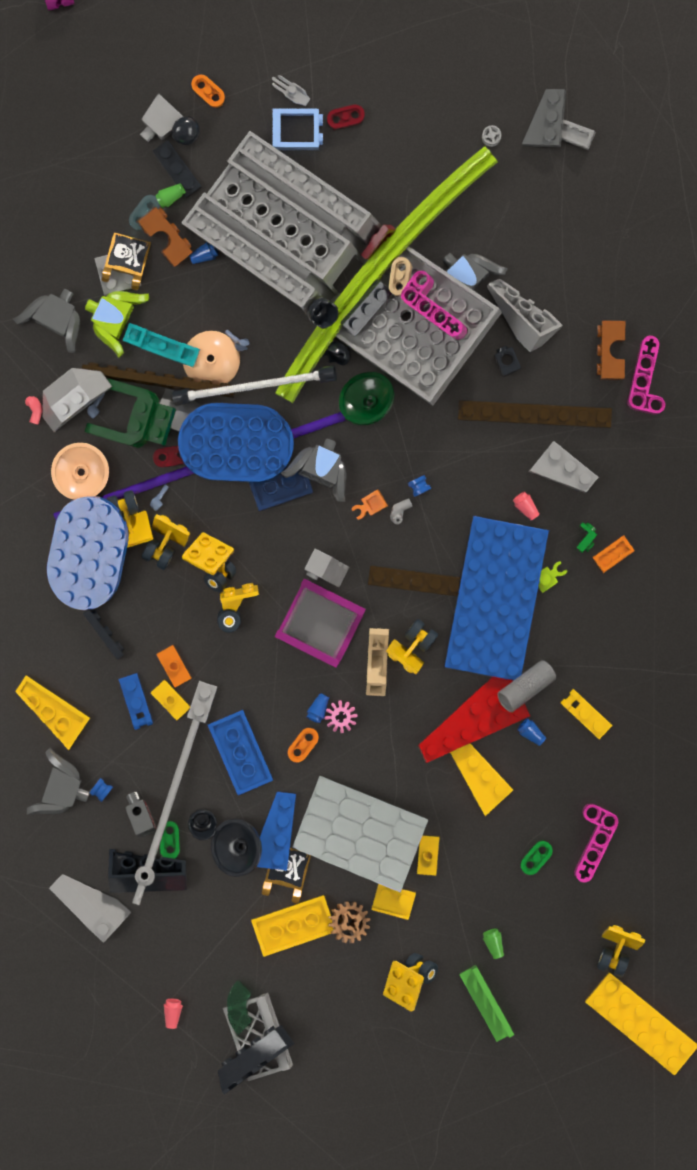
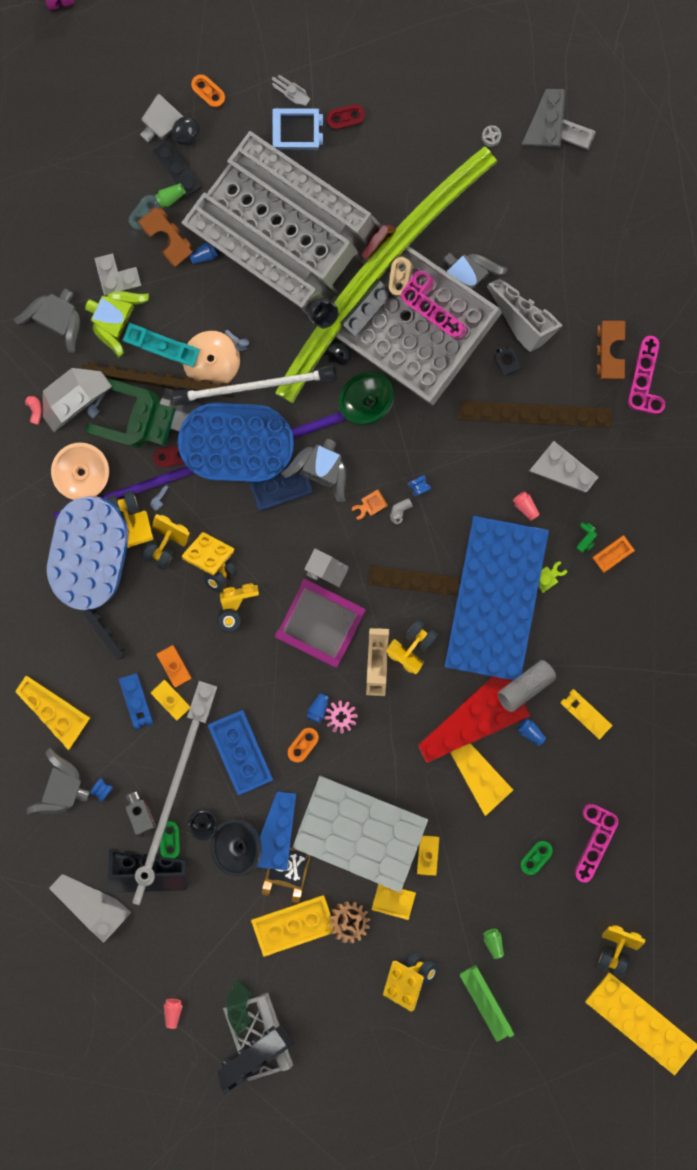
(126, 256): flag -> none

